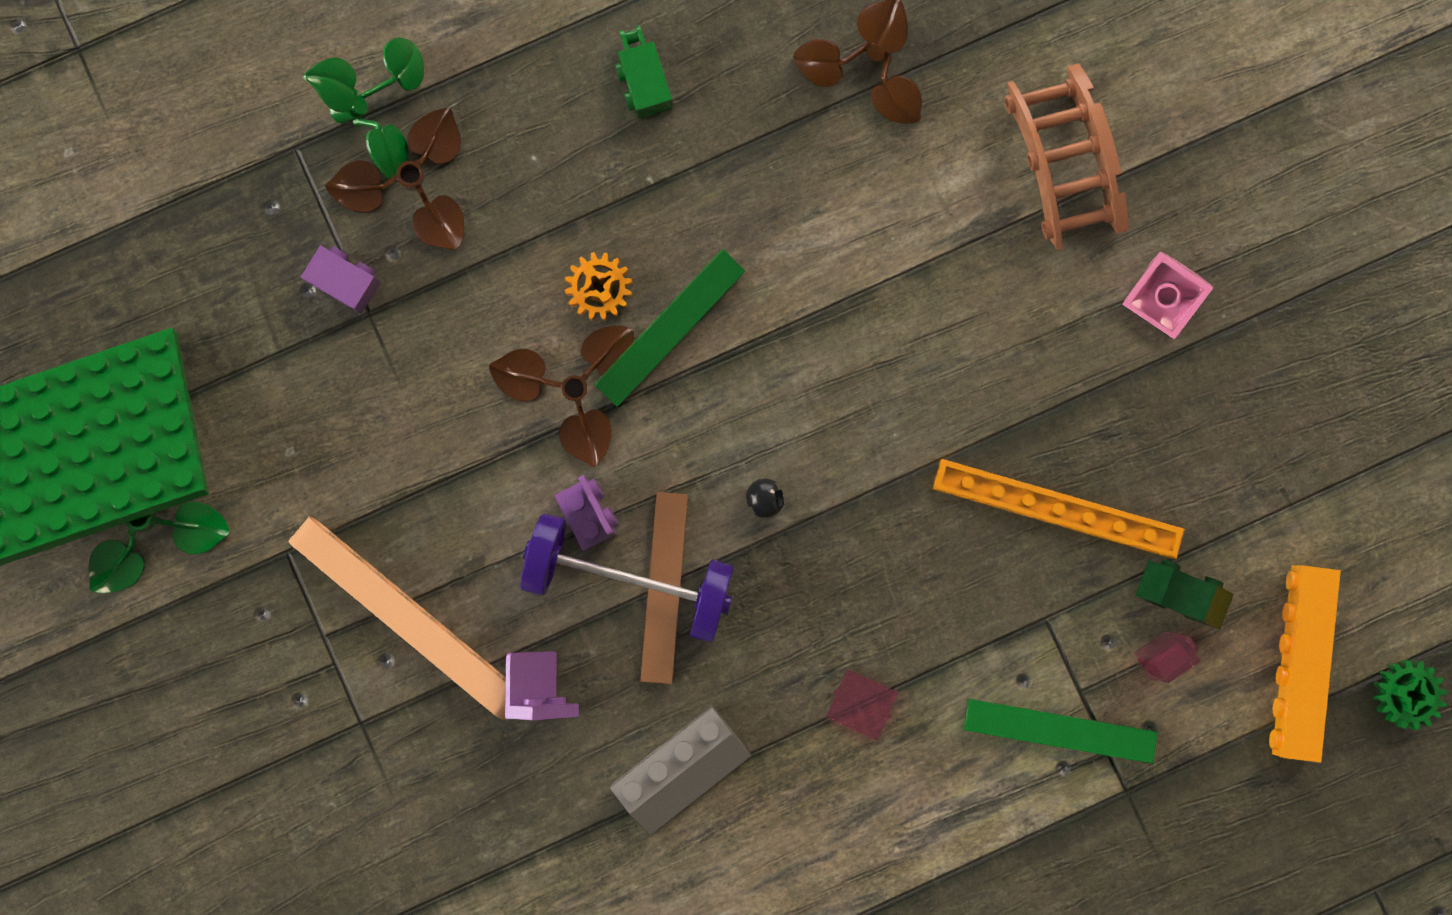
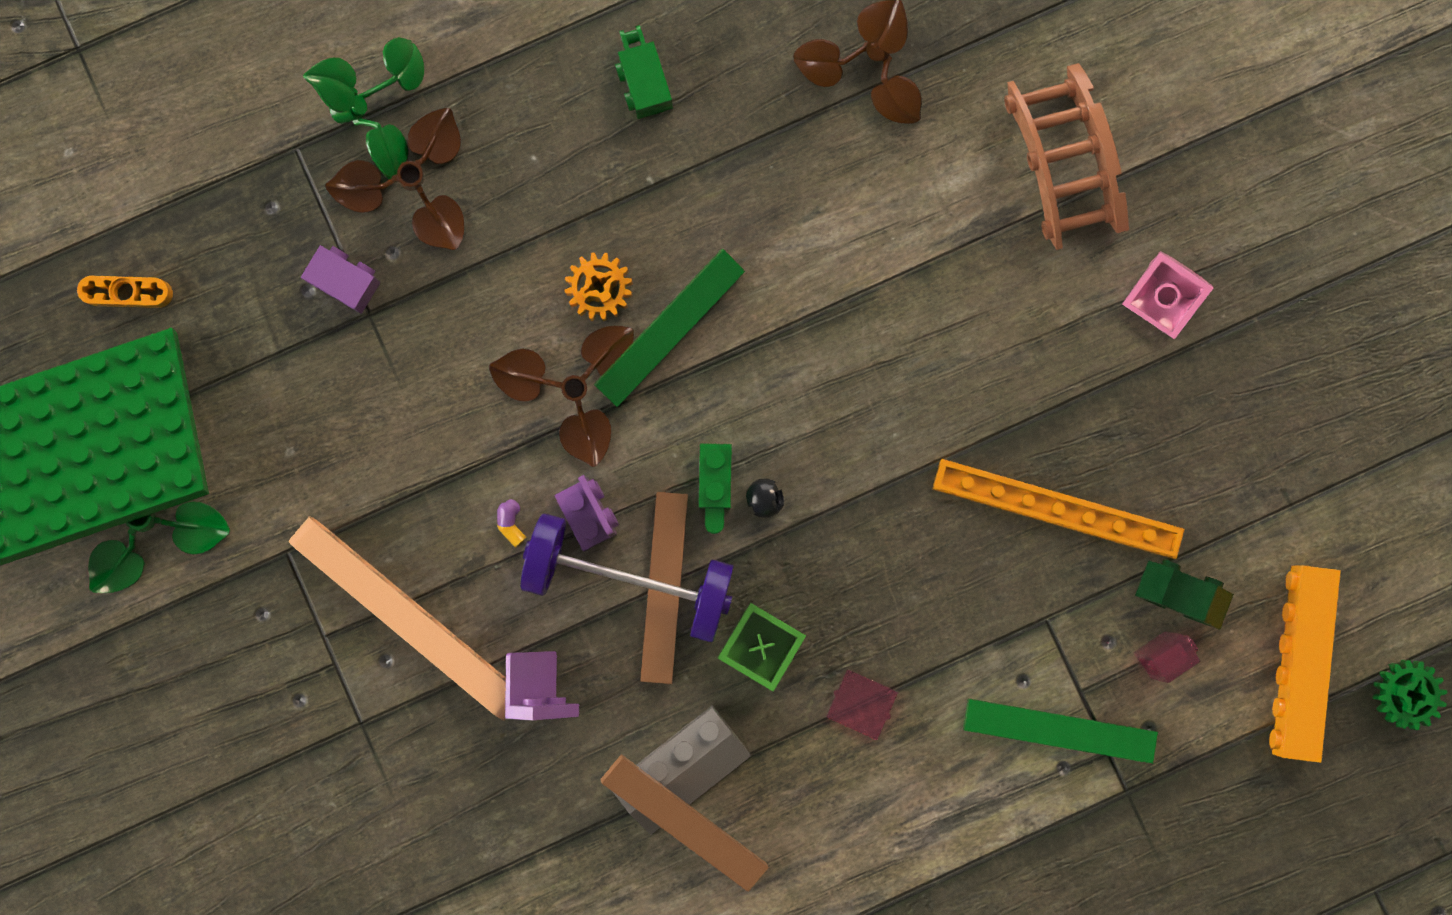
(115, 282): none -> light orange beam
(506, 522): none -> arm
(684, 822): none -> medium nougat tile
(715, 484): none -> green brick
(761, 646): none -> bright green brick

